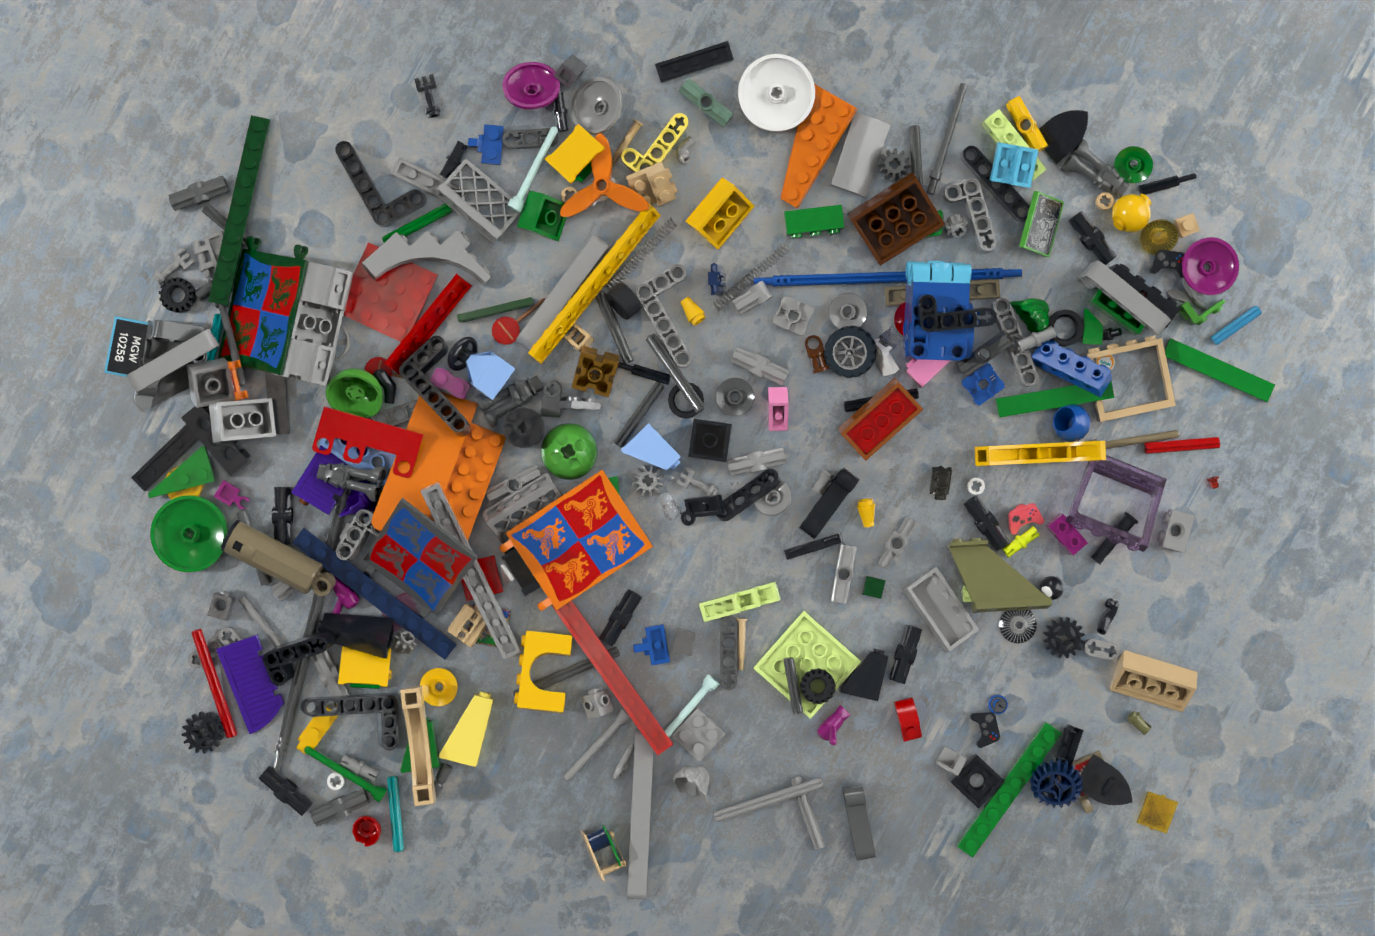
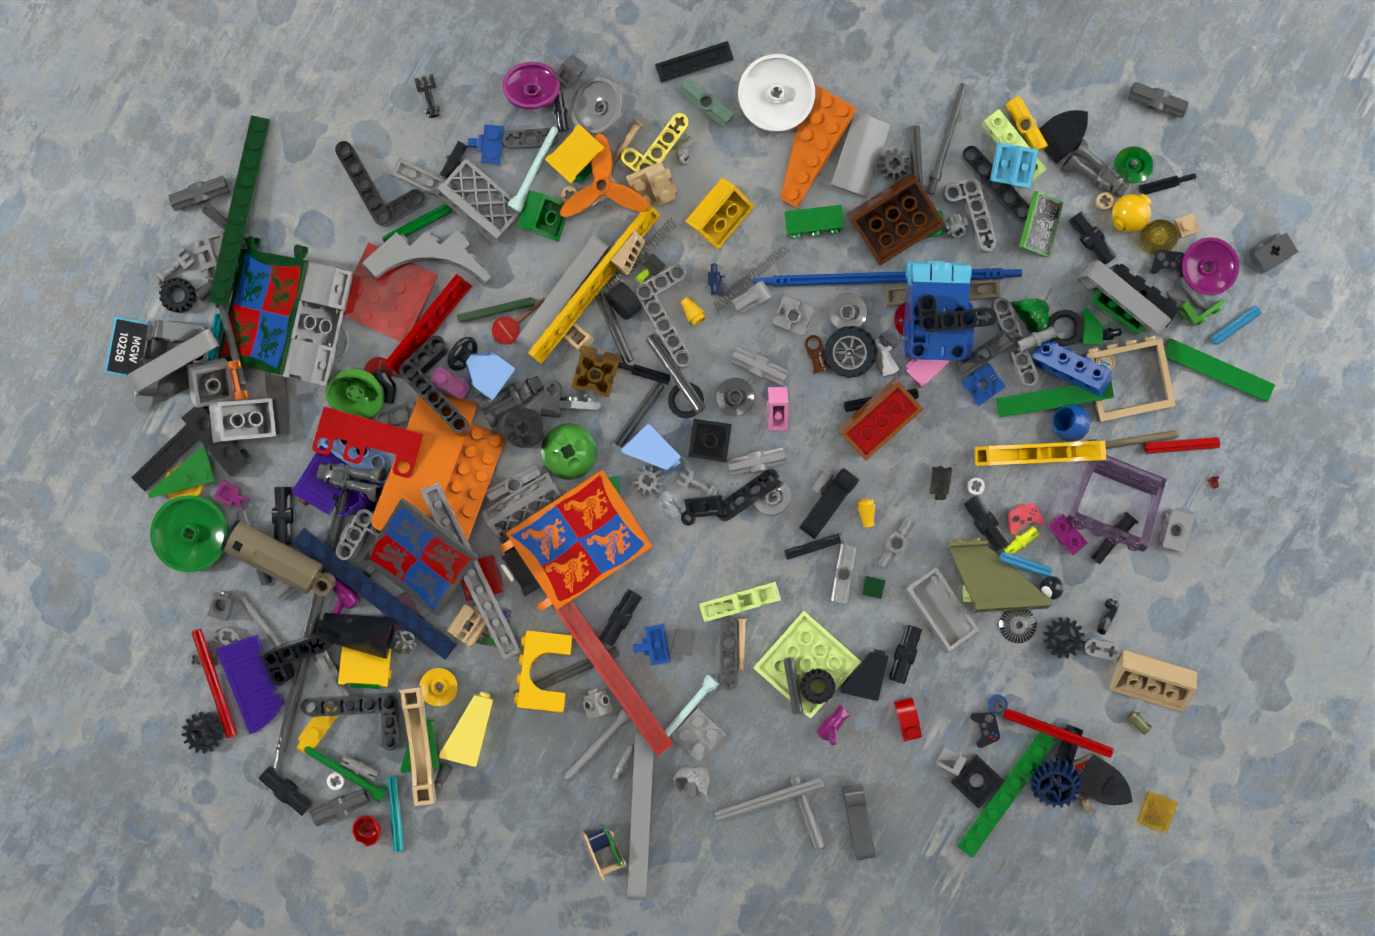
(628, 253): none -> tan slope
(653, 265): none -> pearl dark grey piece
(1025, 564): none -> dark azure axle
(1058, 733): none -> red axle
(1158, 99): none -> dark grey piece
(1284, 249): none -> dark grey brick

